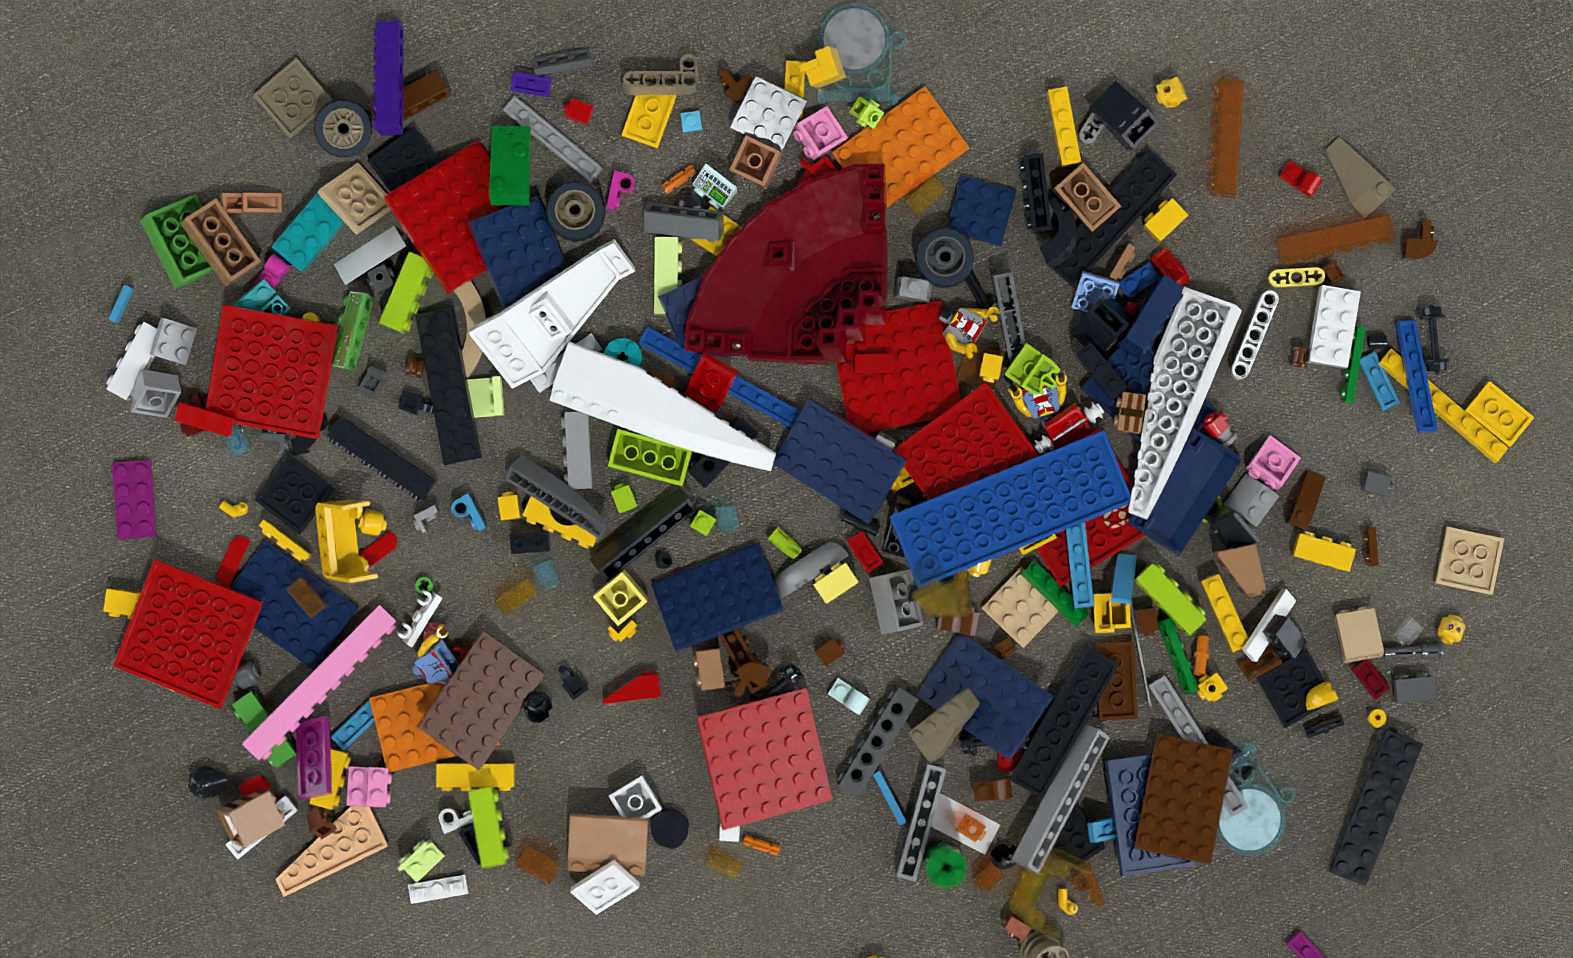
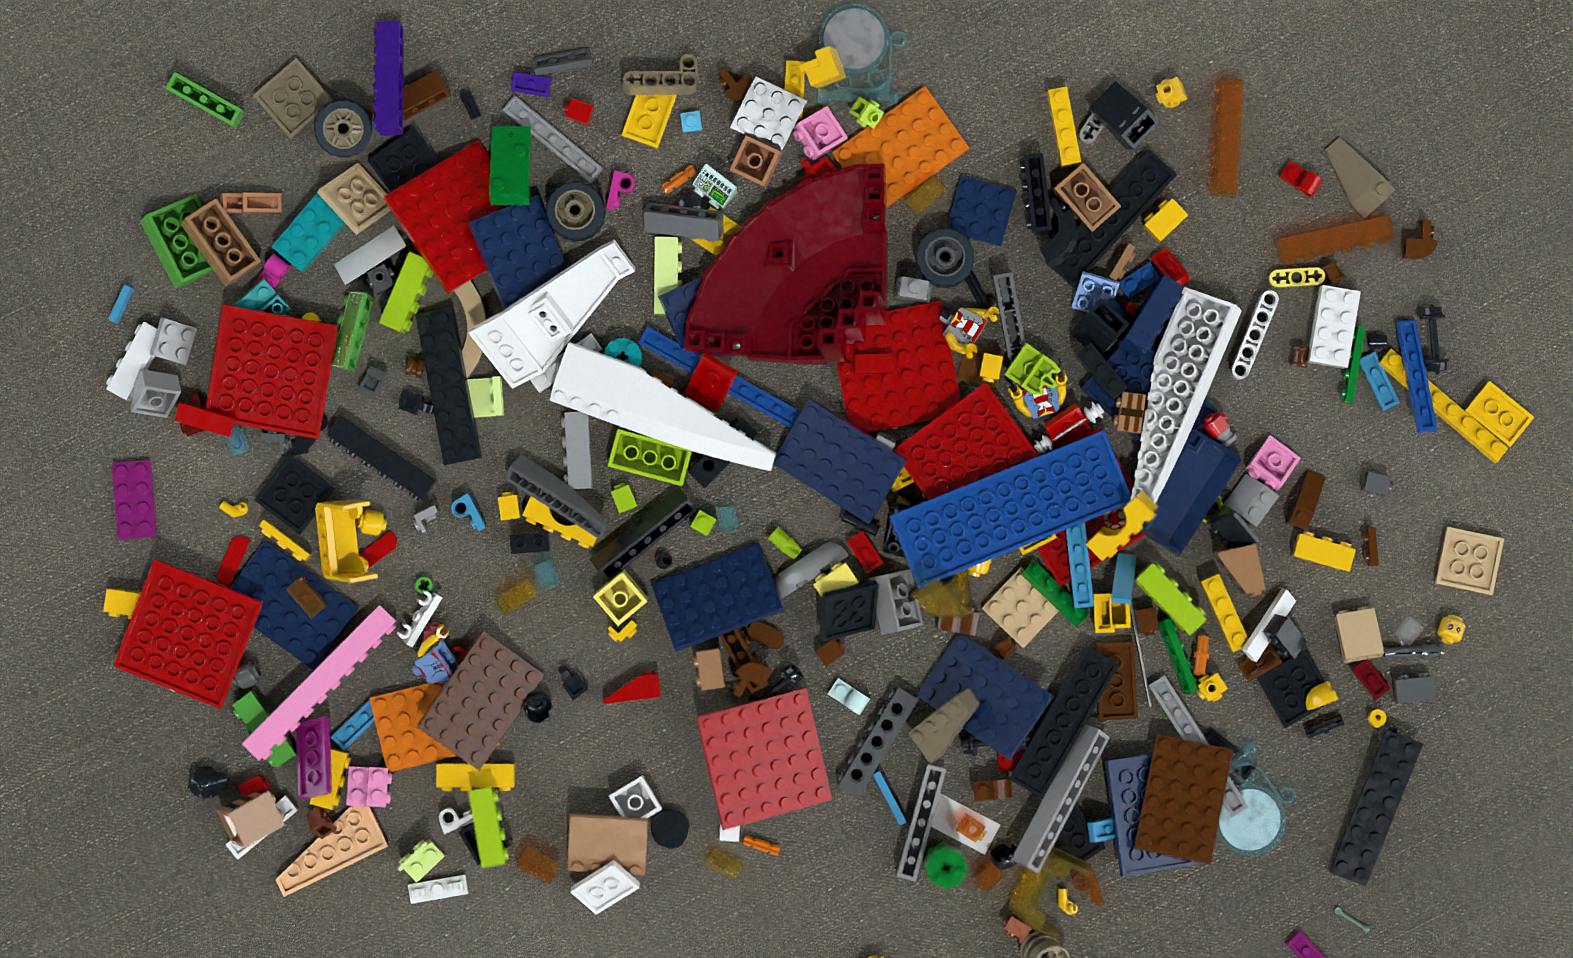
(205, 100): none -> bright green brick
(470, 106): none -> black piece
(766, 635): none -> reddish brown tile
(848, 610): none -> black plate
(1137, 511): none -> yellow arch
(1365, 928): none -> sand green hinge

